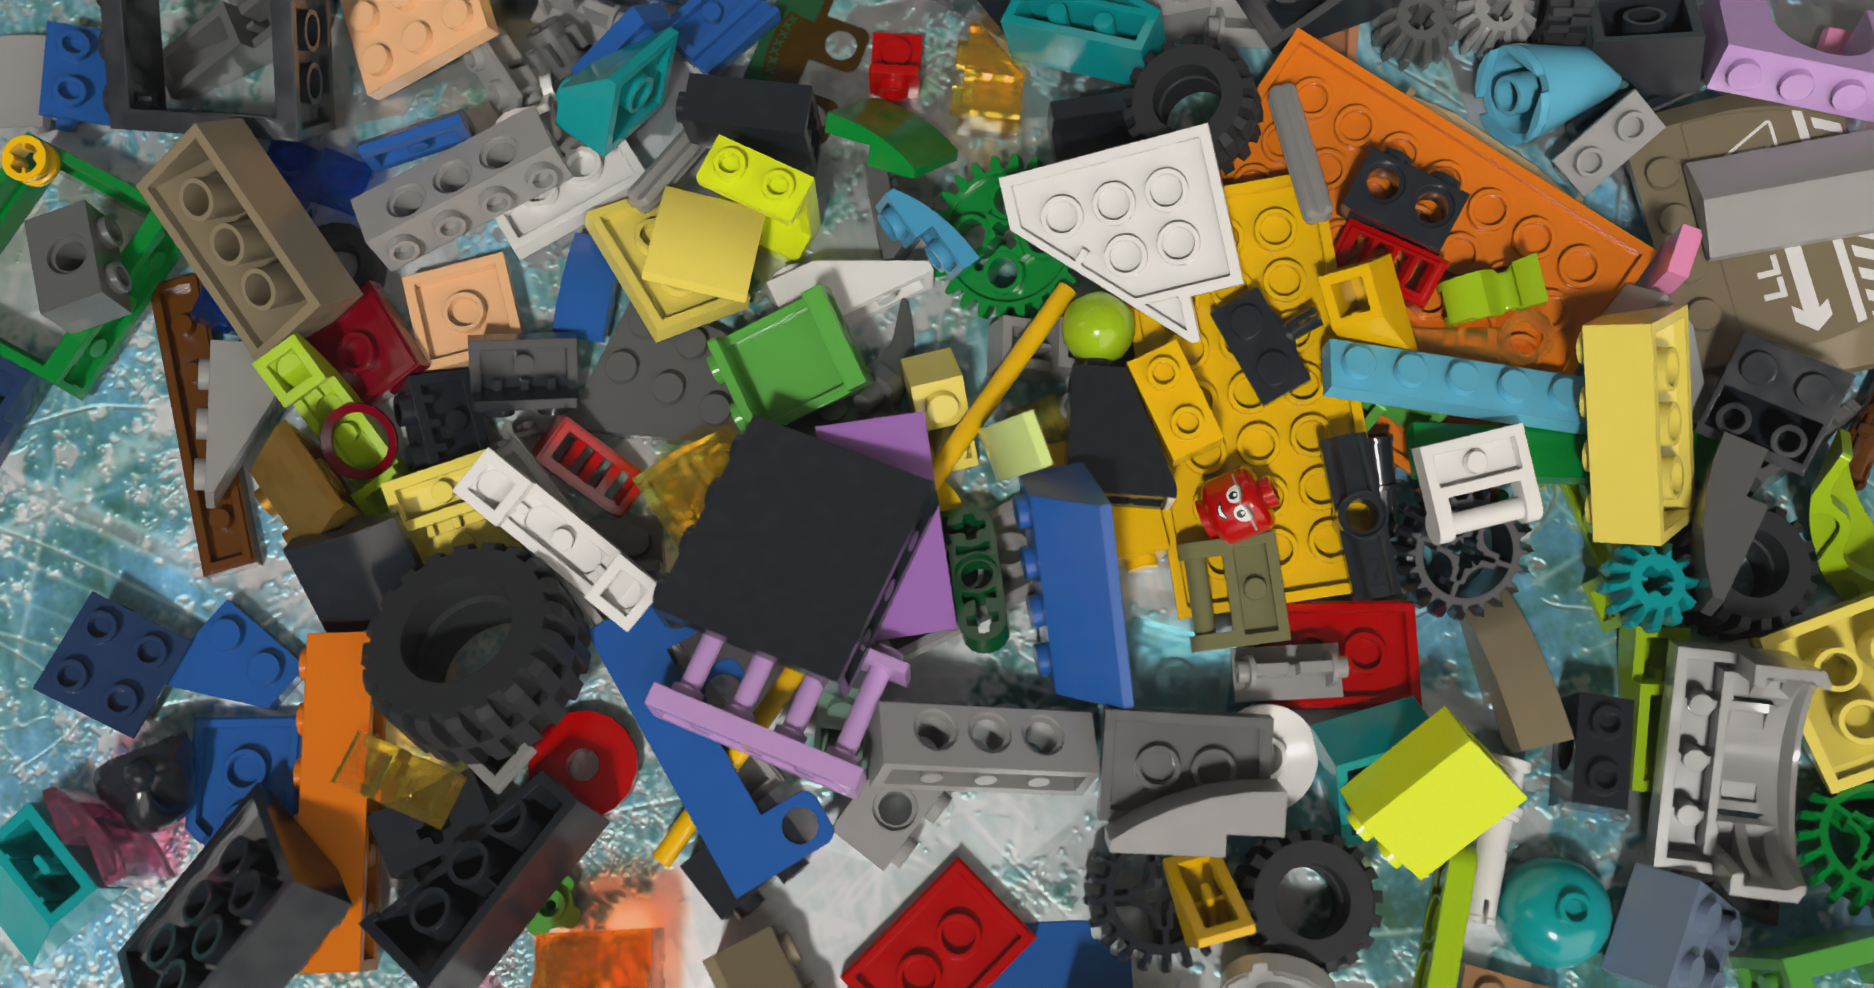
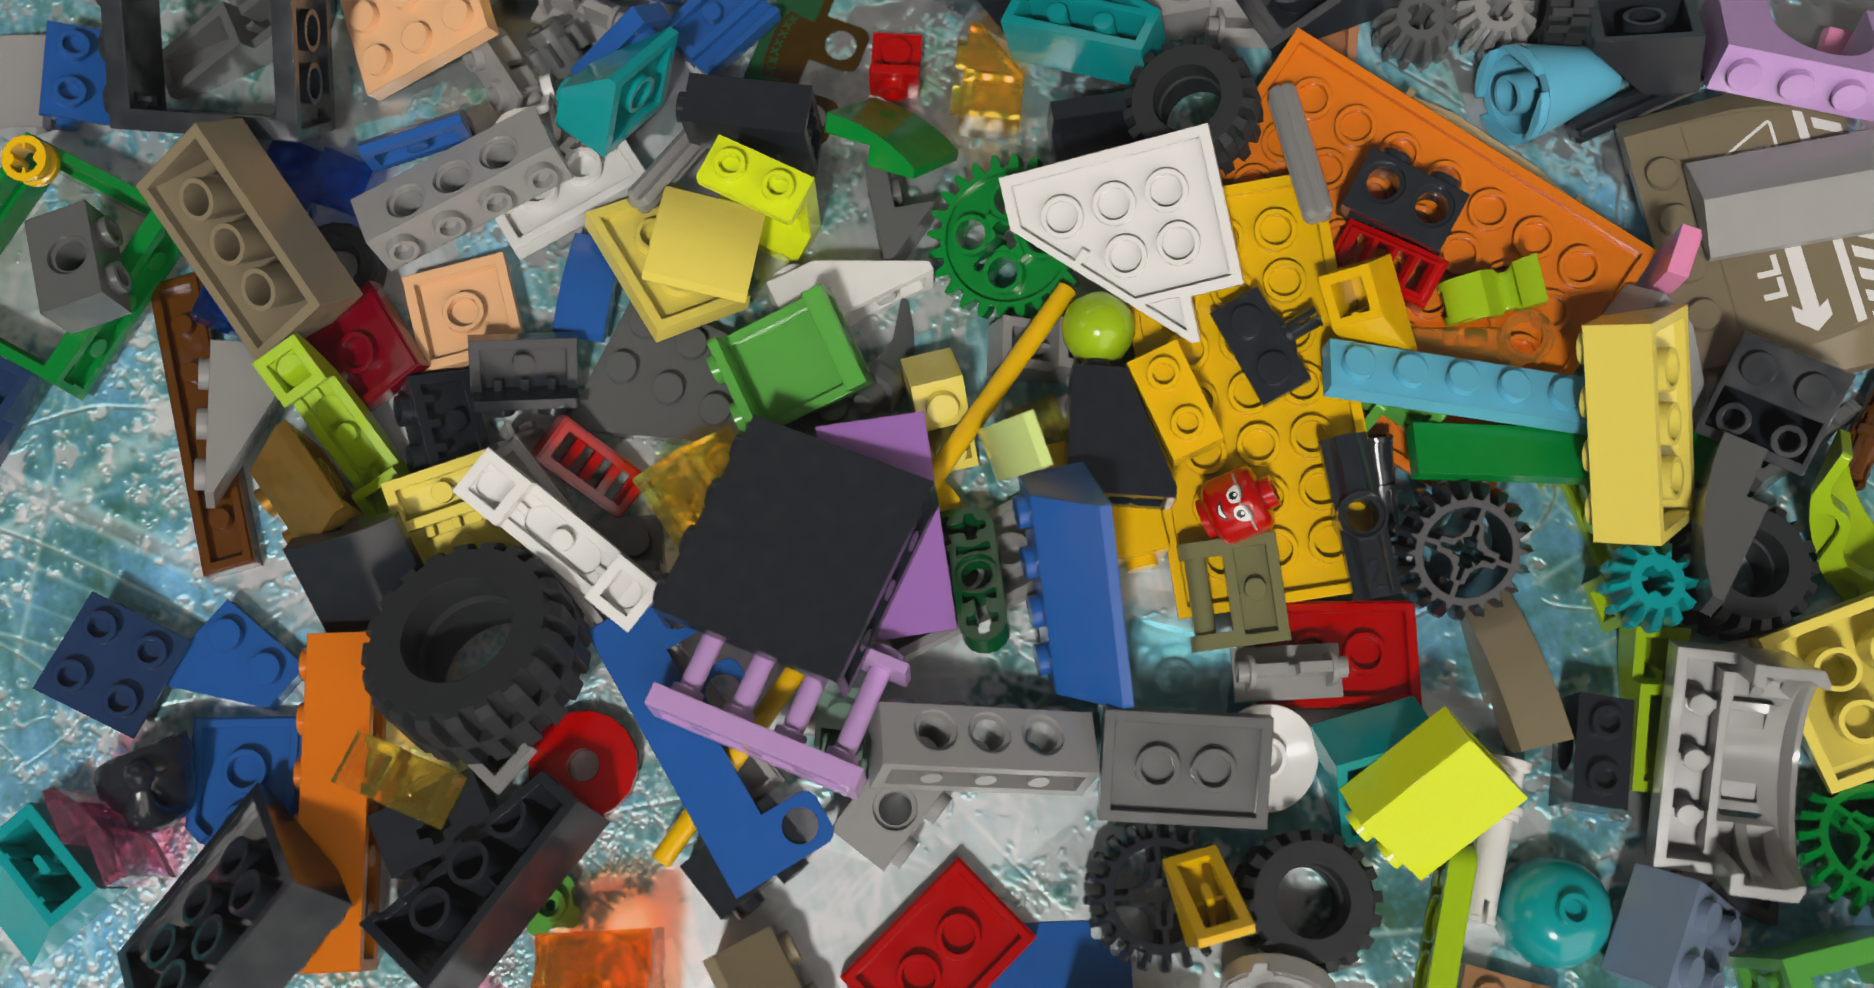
(336, 462): dark red piece -> none
(910, 220): dark azure slope -> none
(1201, 818): light grey slope -> none
(1471, 466): white plate -> none
(1608, 143): light grey hinge -> none

